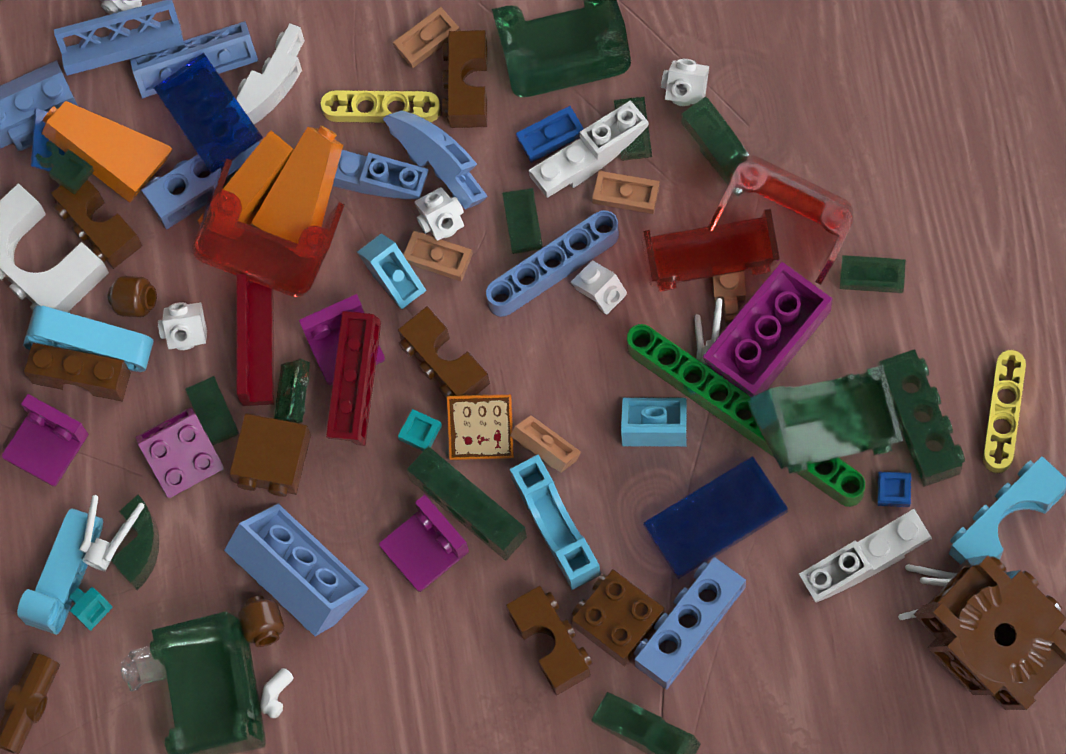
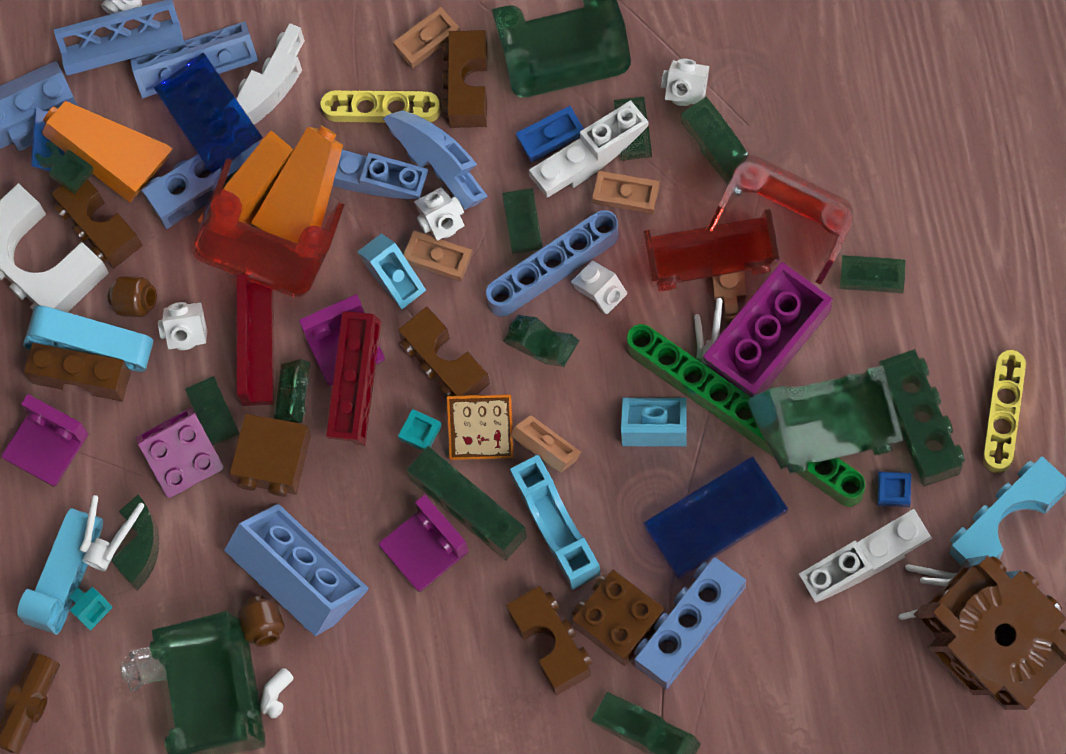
(539, 341): none -> clear green slope

